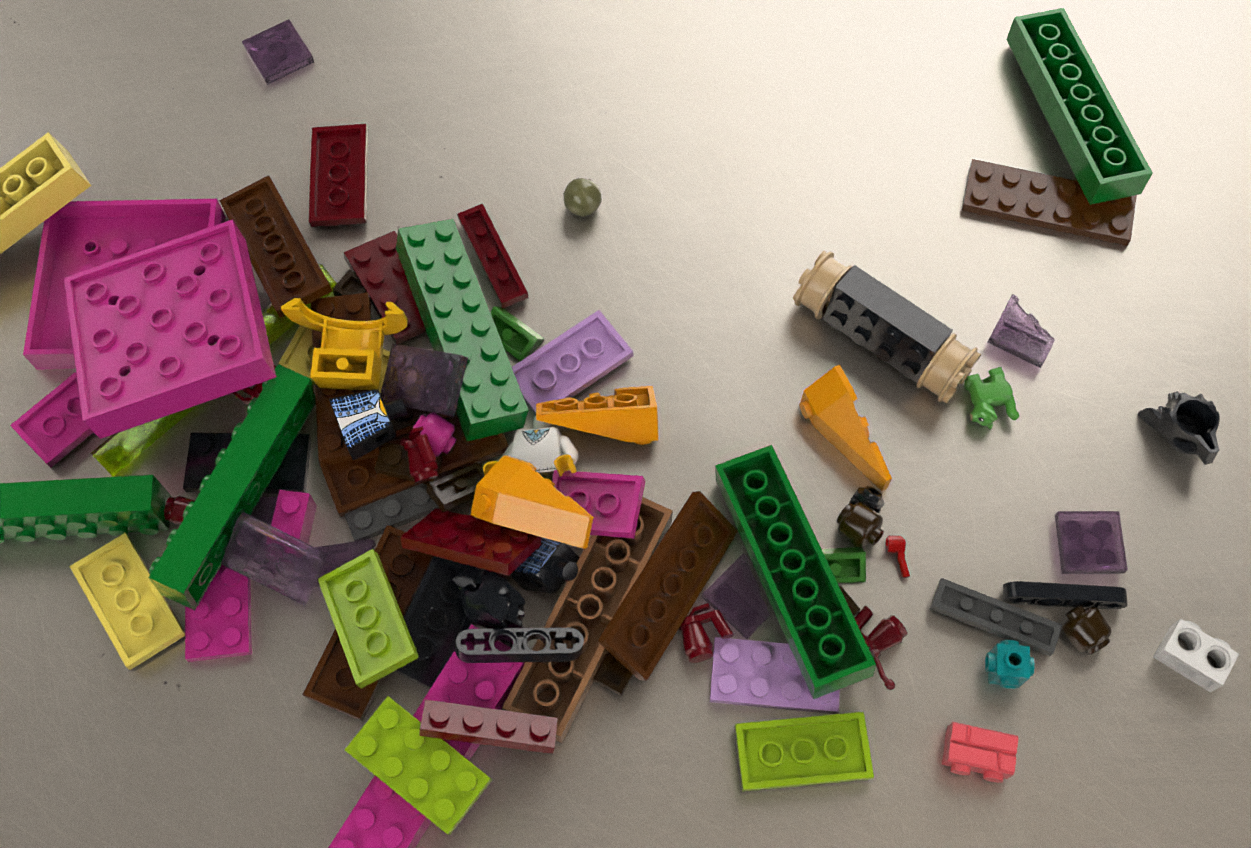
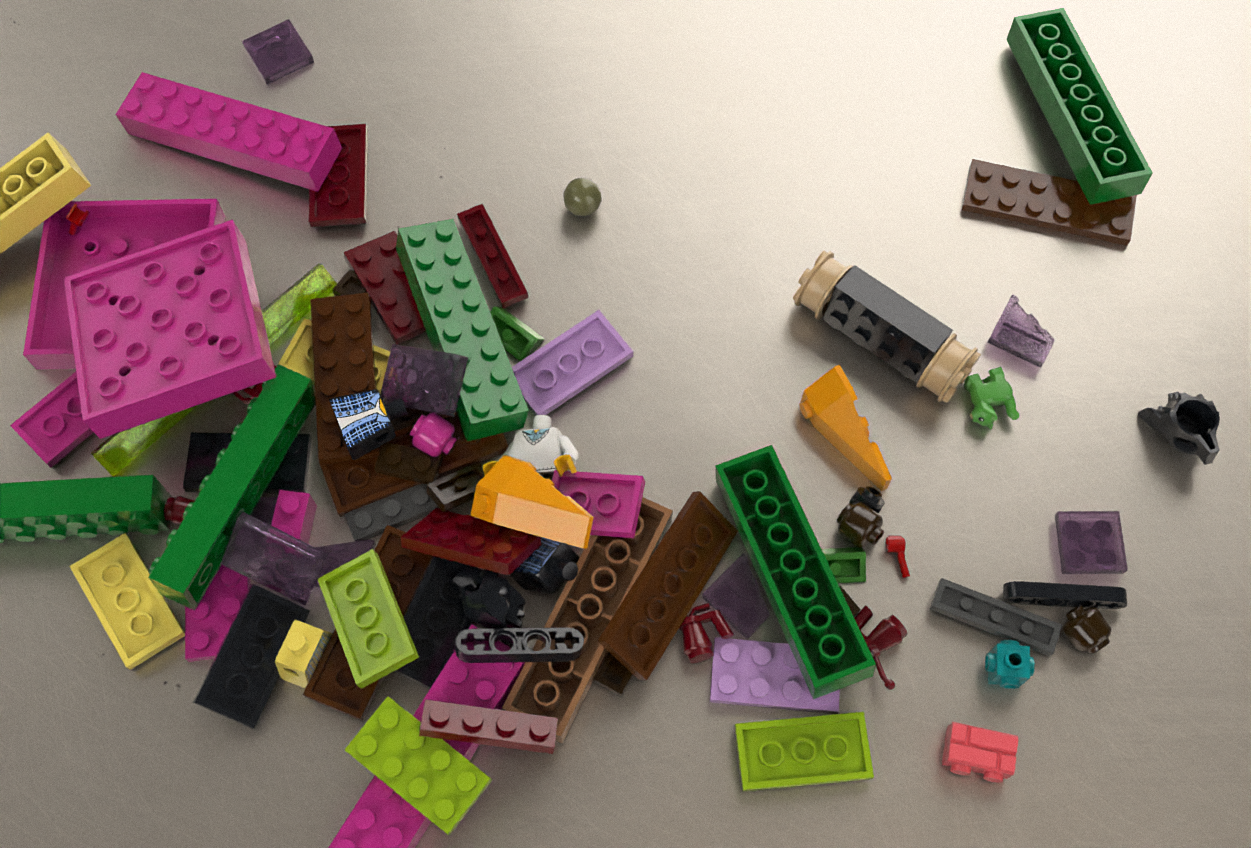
(77, 218): none -> red hand
(230, 131): none -> dark pink brick
(245, 663): none -> black plate
(275, 245): reddish brown plate -> none
(301, 652): none -> light yellow torso
(349, 349): yellow piece -> none
(420, 456): dark red piece -> none
(623, 416): light orange wedge -> none
(1193, 662): white brick -> none

